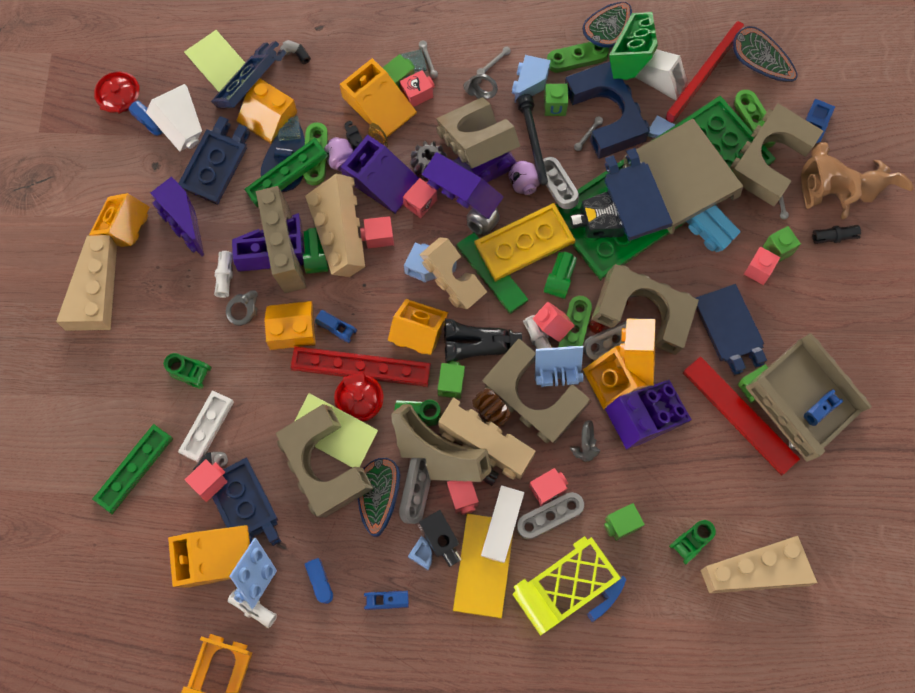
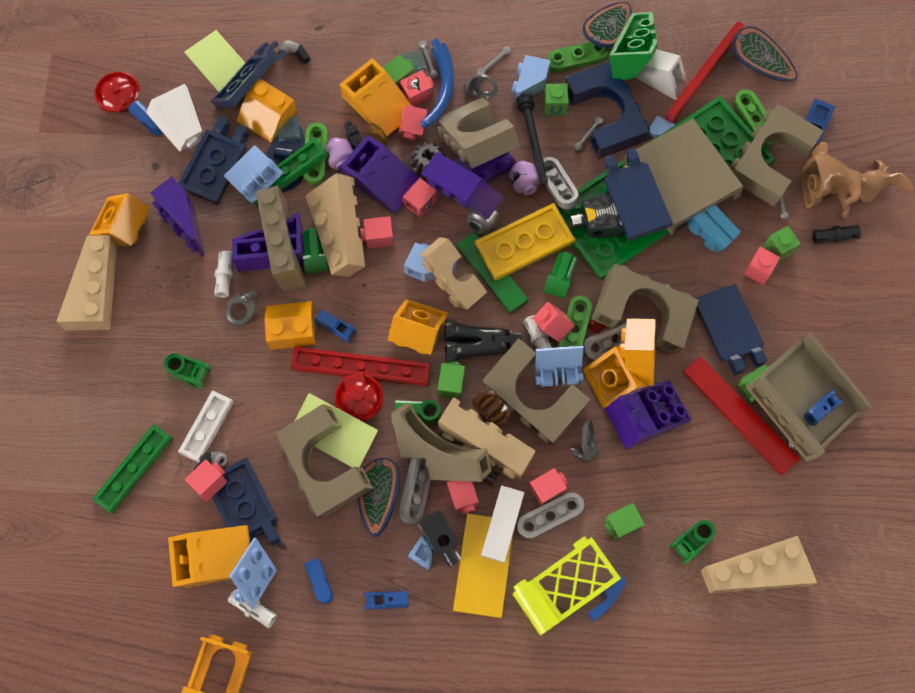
(253, 174): none -> light blue hinge
(410, 122): none -> coral brick
(444, 62): none -> blue animal

